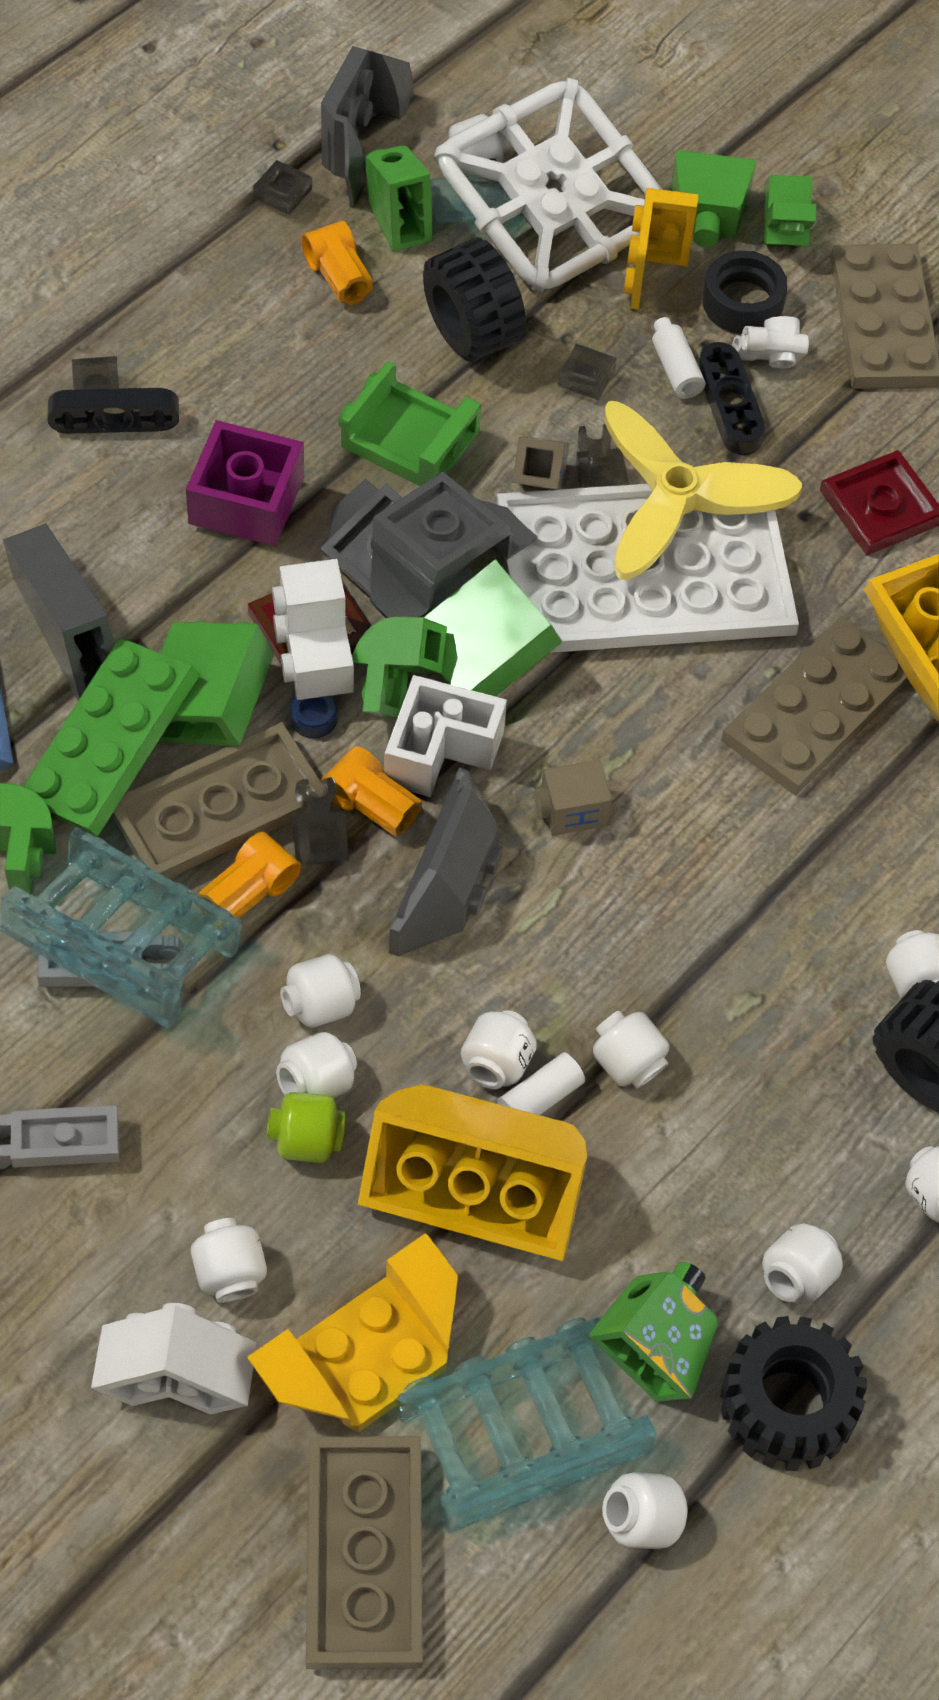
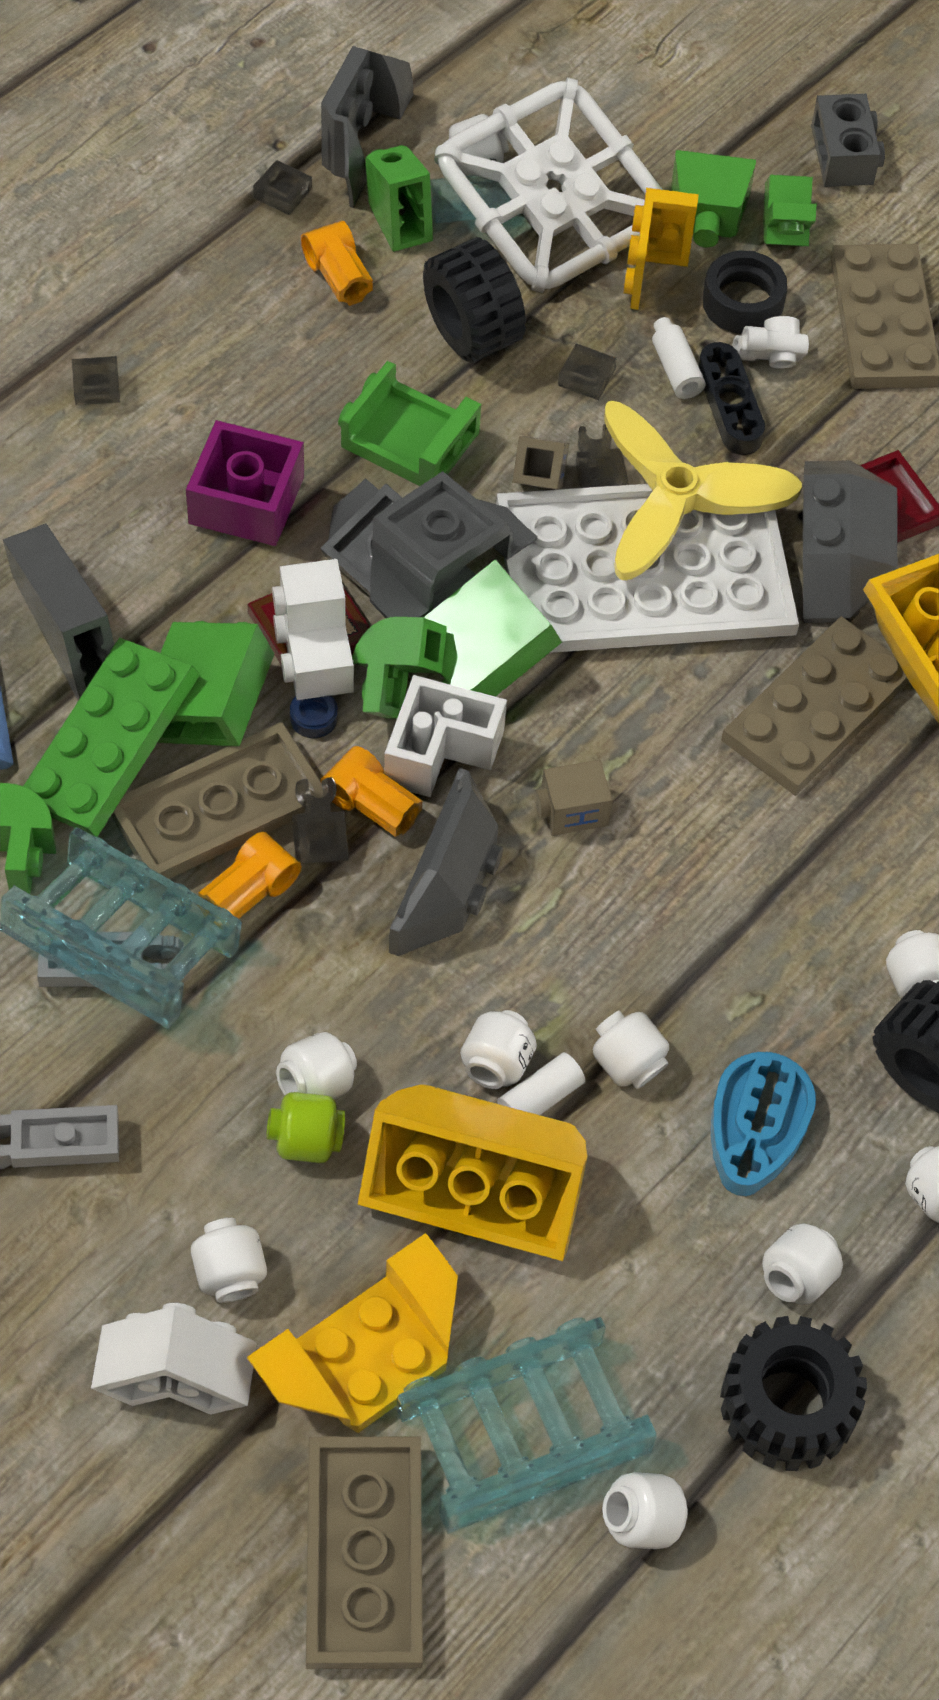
(70, 409): black beam -> none
(320, 990): white head -> none
(660, 1332): bright green torso -> none
(783, 1127): none -> dark azure piece
(845, 537): none -> dark grey wedge
(846, 140): none -> dark grey brick

